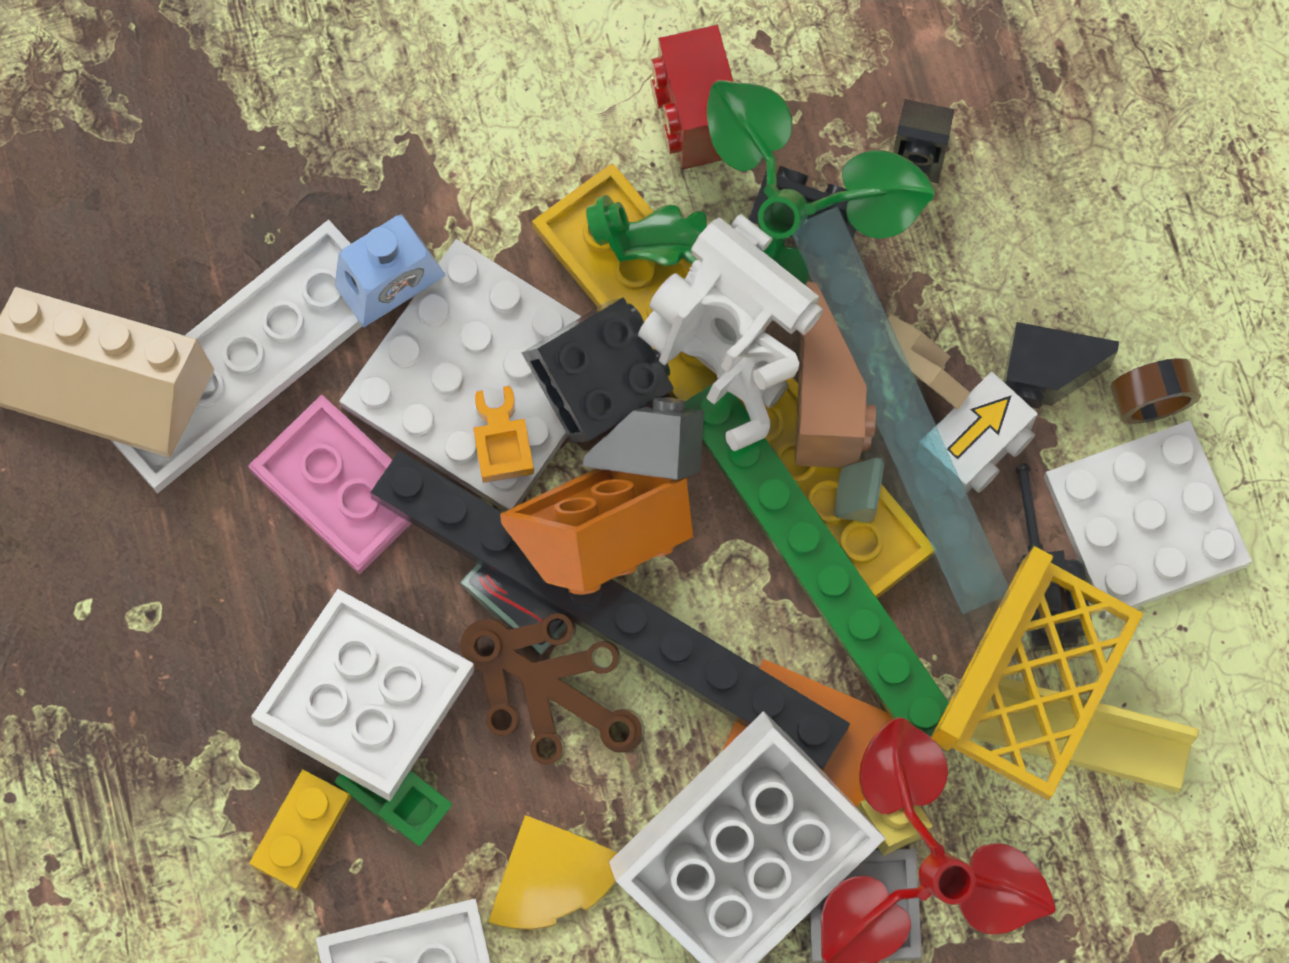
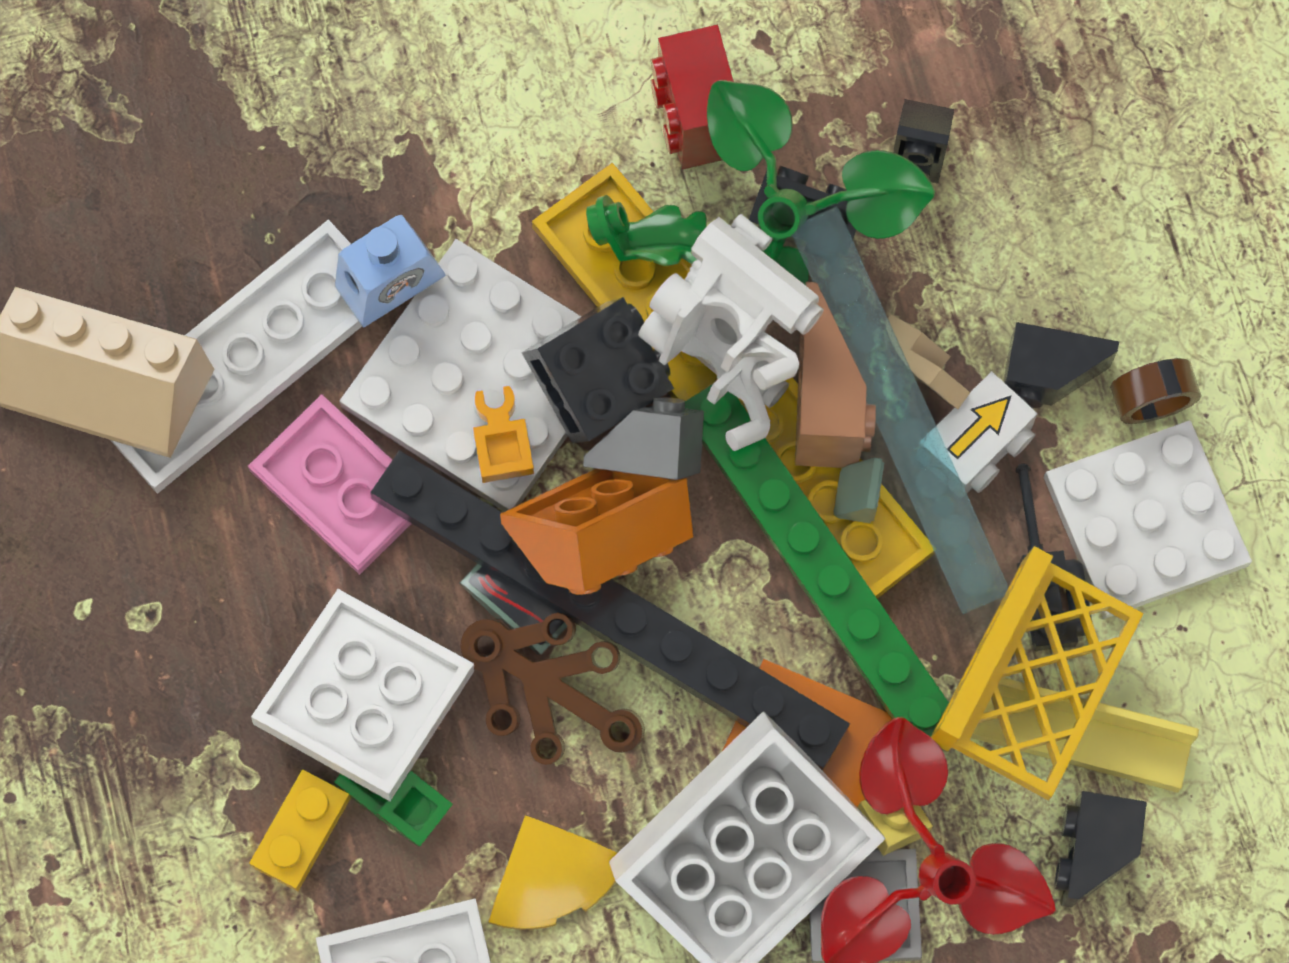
(1102, 843): none -> black slope

